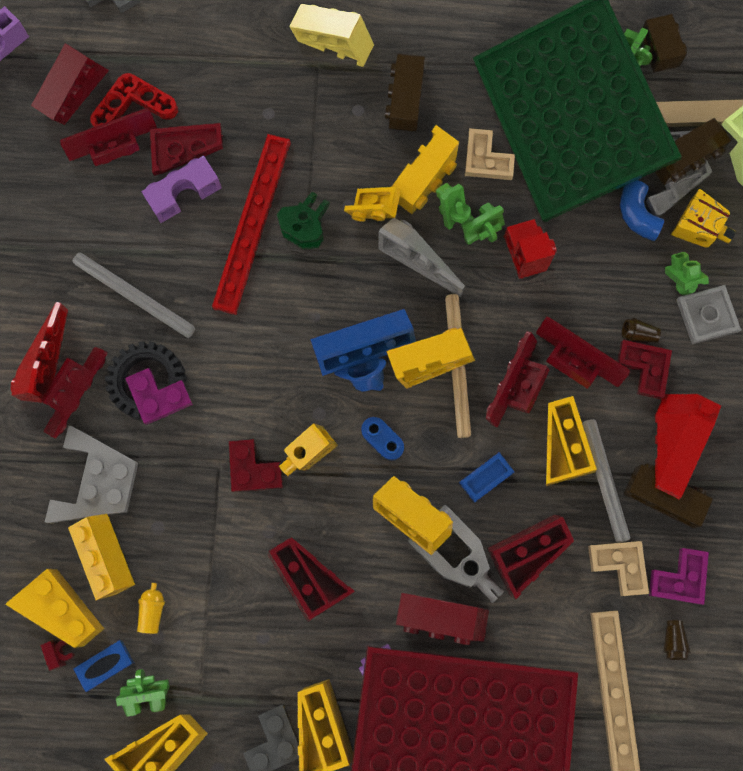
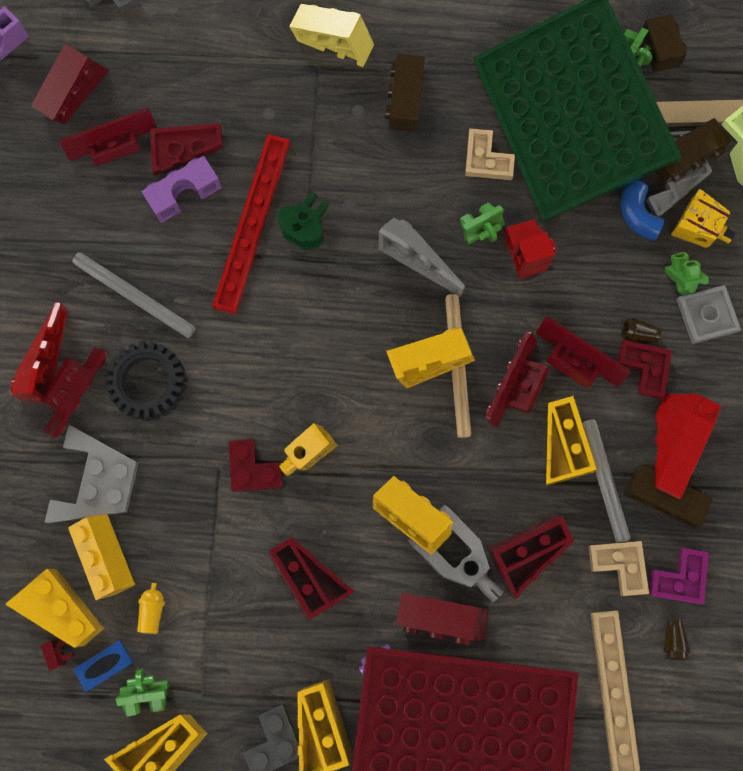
(133, 94): red beam -> none
(156, 403): magenta plate -> none
(362, 341): blue brick -> none
(365, 375): blue piece -> none
(374, 204): yellow bracket -> none
(382, 438): blue plate -> none
(427, 170): yellow wedge -> none
(453, 205): bright green hips -> none
(486, 477): blue tile -> none

